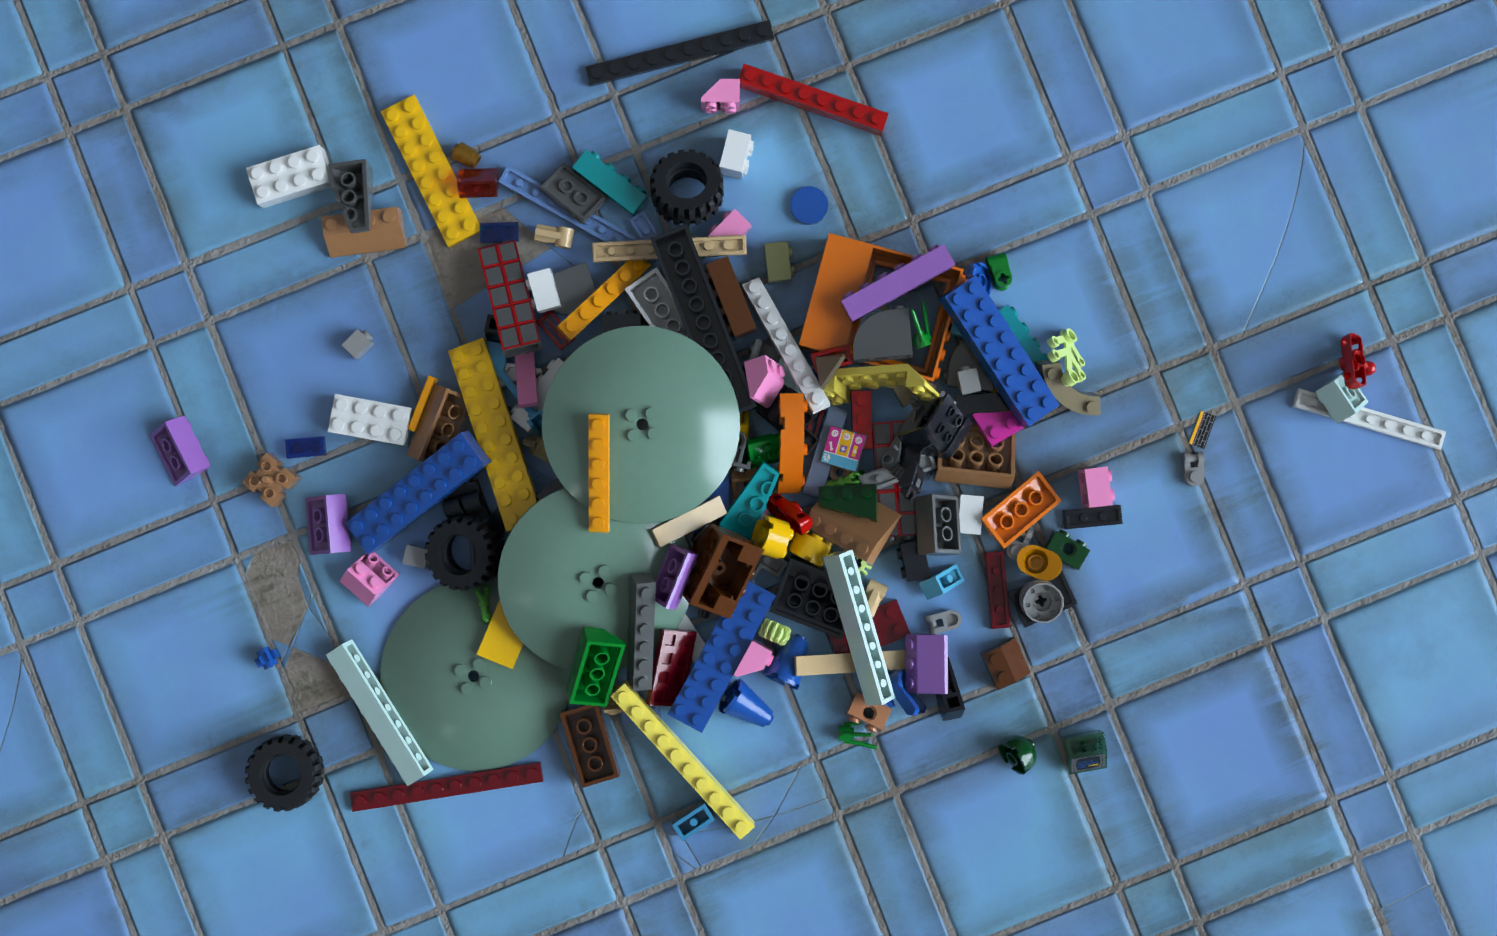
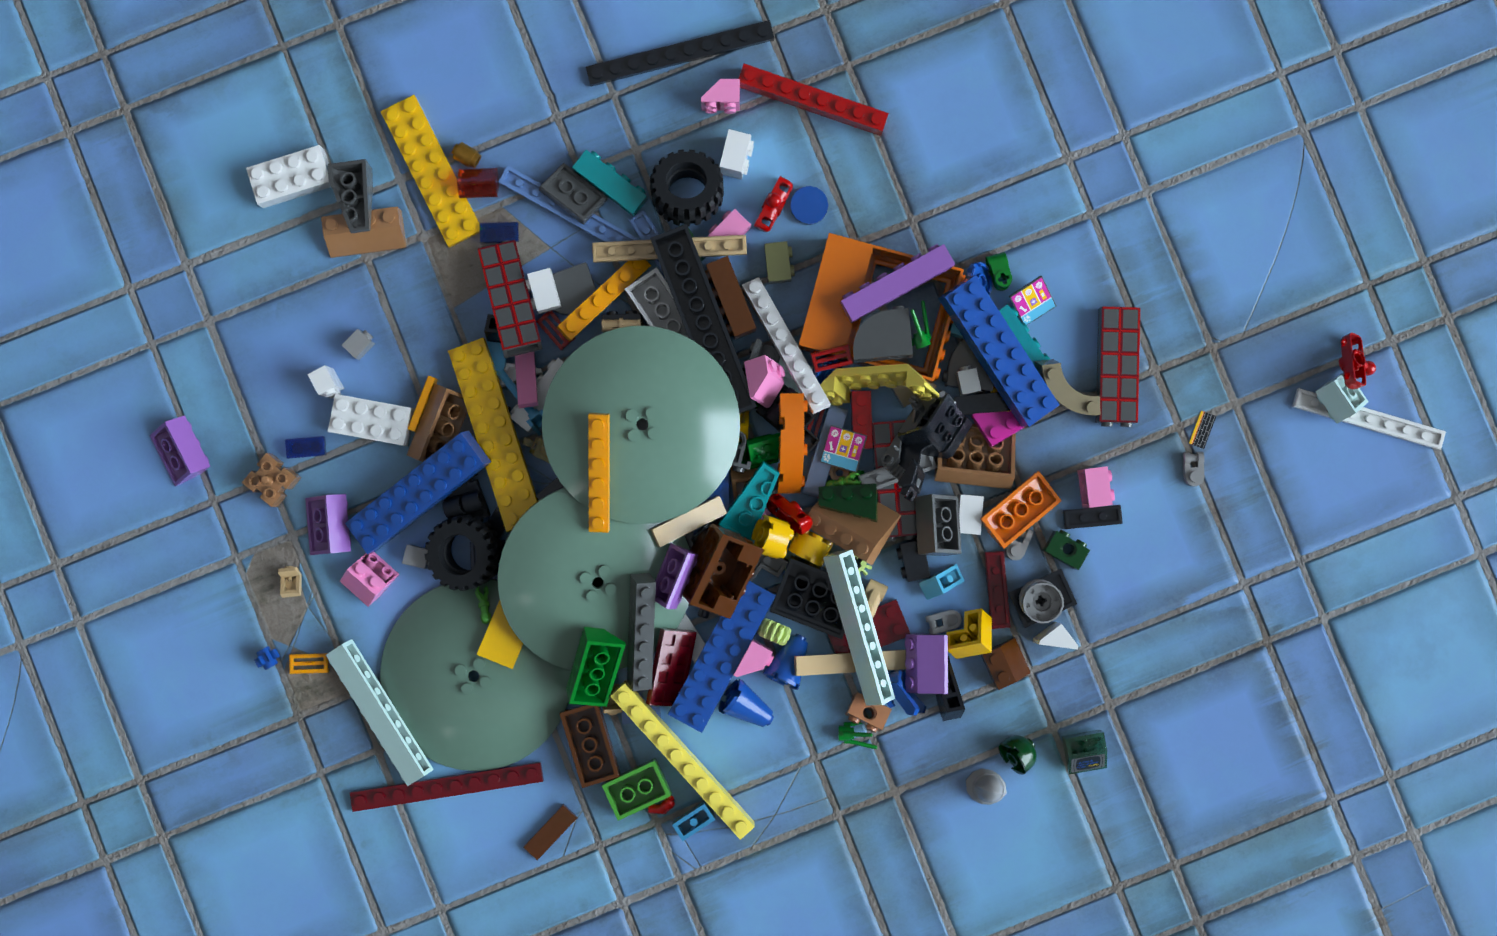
(262, 784): black tyre -> none
(290, 581): none -> tan bracket
(325, 662): none -> light orange tile
(326, 381): none -> white brick
(550, 832): none -> reddish brown tile
(559, 236): tan piece -> none
(608, 325): none -> tan pin
(636, 789): none -> bright green brick
(662, 808): none -> red arm
(773, 204): none -> red piece
(827, 366): dark tan slope -> none
(974, 638): none -> yellow brick
(986, 786): none -> light grey piece
(1032, 300): none -> piece
(1039, 562): light orange piece -> none
(1055, 636): none -> white slope
(1067, 338): yellowish green plant -> none
(1118, 365): none -> dark grey brick

